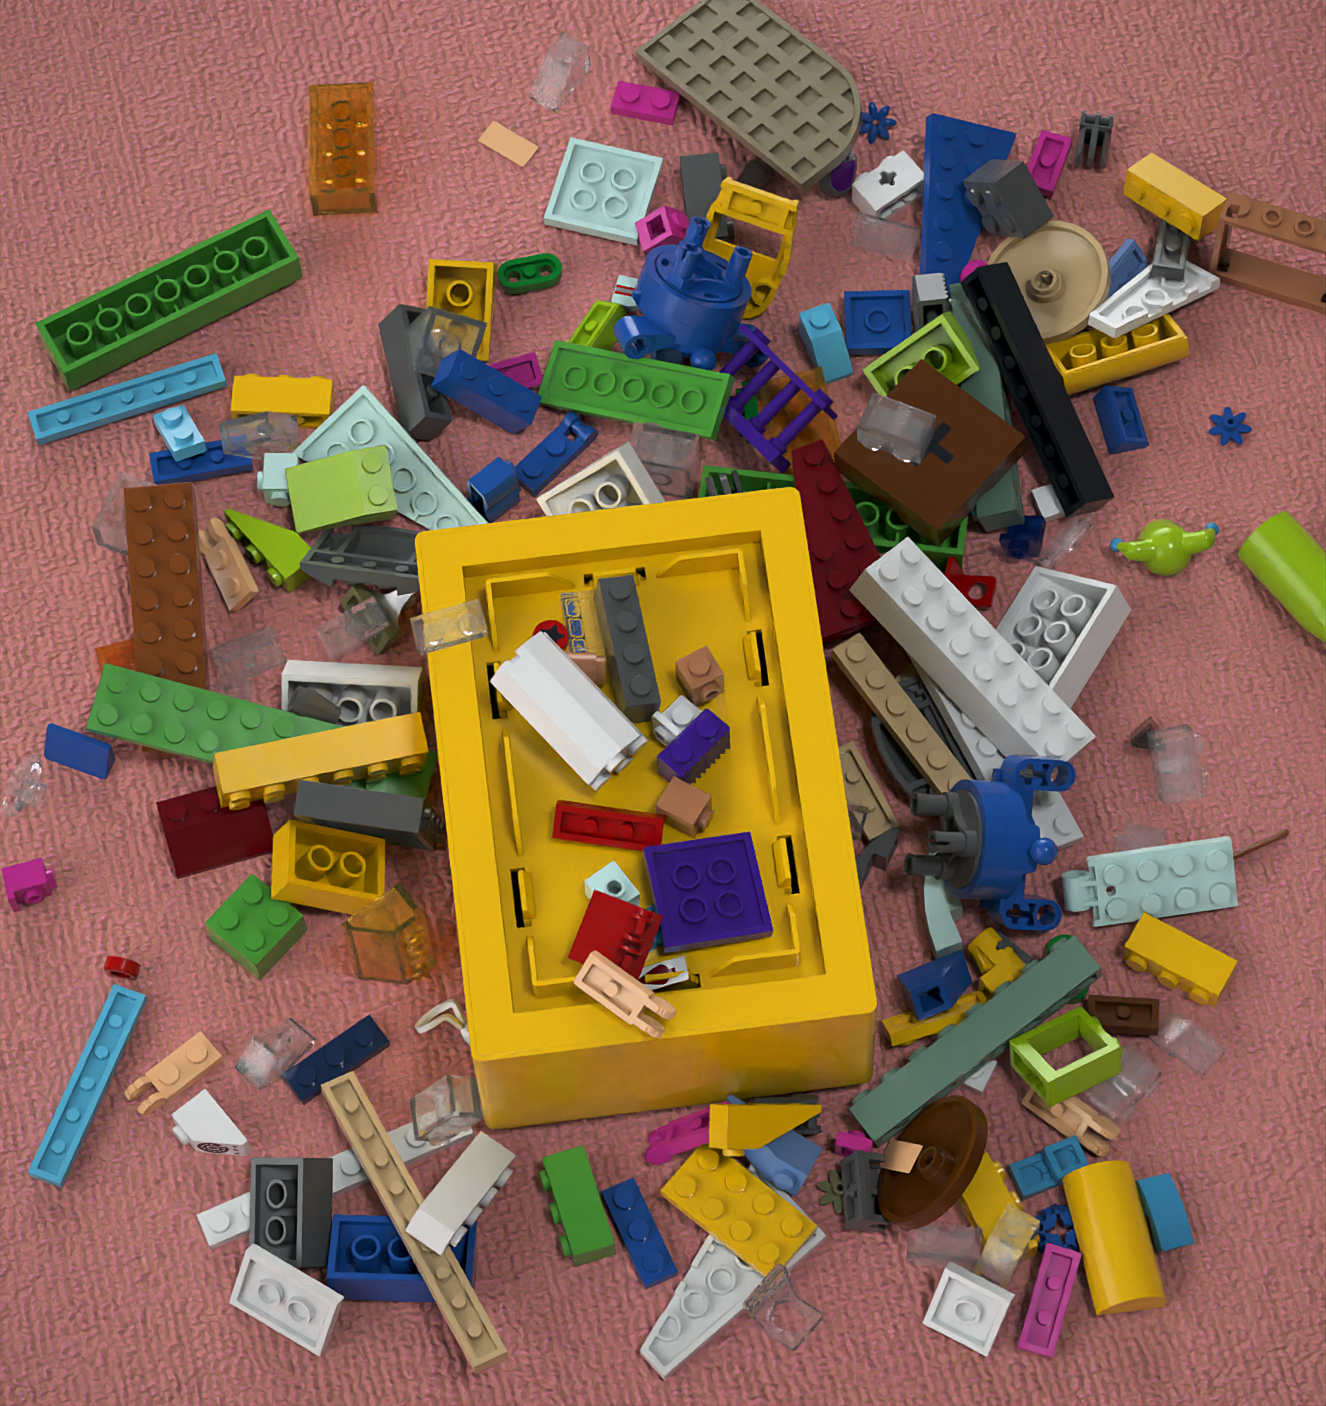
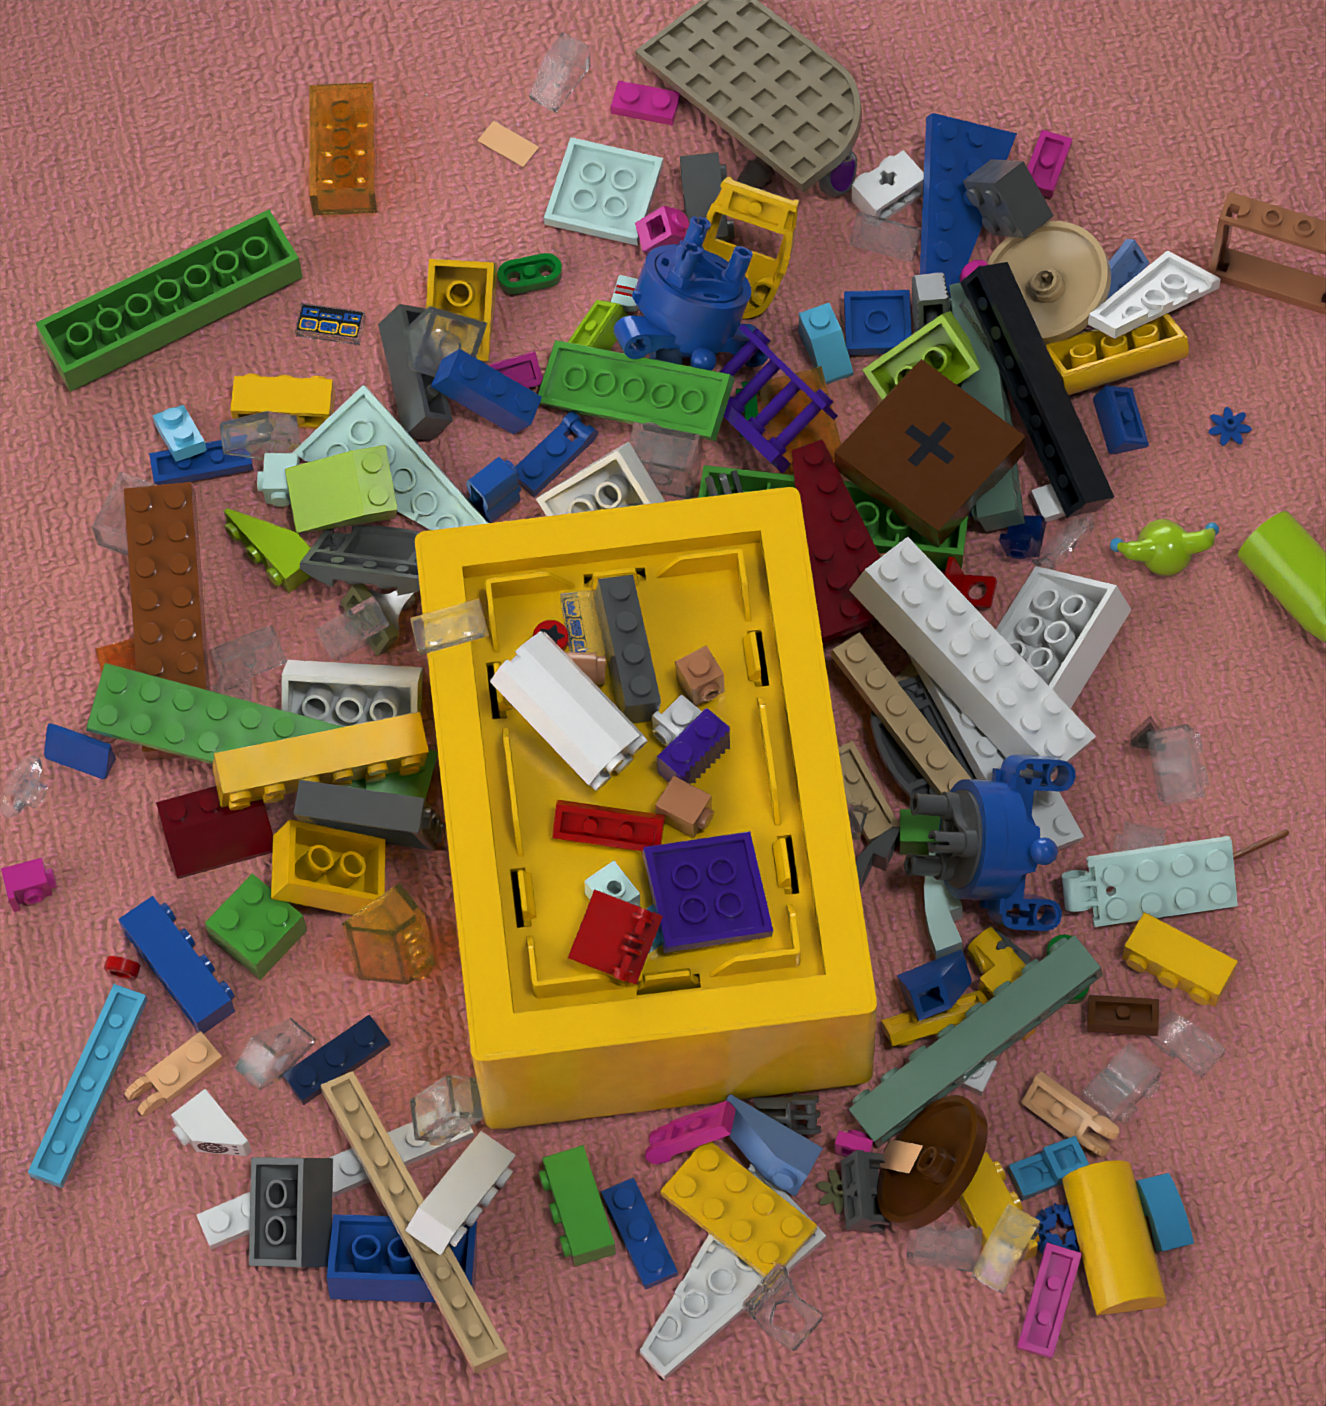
(127, 399): medium azure plate -> none
(177, 964): none -> blue brick
(227, 565): light nougat hinge -> none
(286, 1299): white plate -> none
(311, 704): dark grey cone -> none
(330, 324): none -> tile
(422, 1024): white piece -> none
(622, 994): light nougat hinge -> none
(672, 965): white sticker -> none
(754, 1124): yellow slope -> none
(882, 122): blue plant -> none
(896, 428): clear brick -> none
(915, 832): none -> bright green brick
(968, 1308): white plate -> none
(1076, 1077): lime window -> none
(1095, 132): dark grey arm -> none
(1170, 252): dark grey tile -> none
(1174, 196): yellow brick -> none

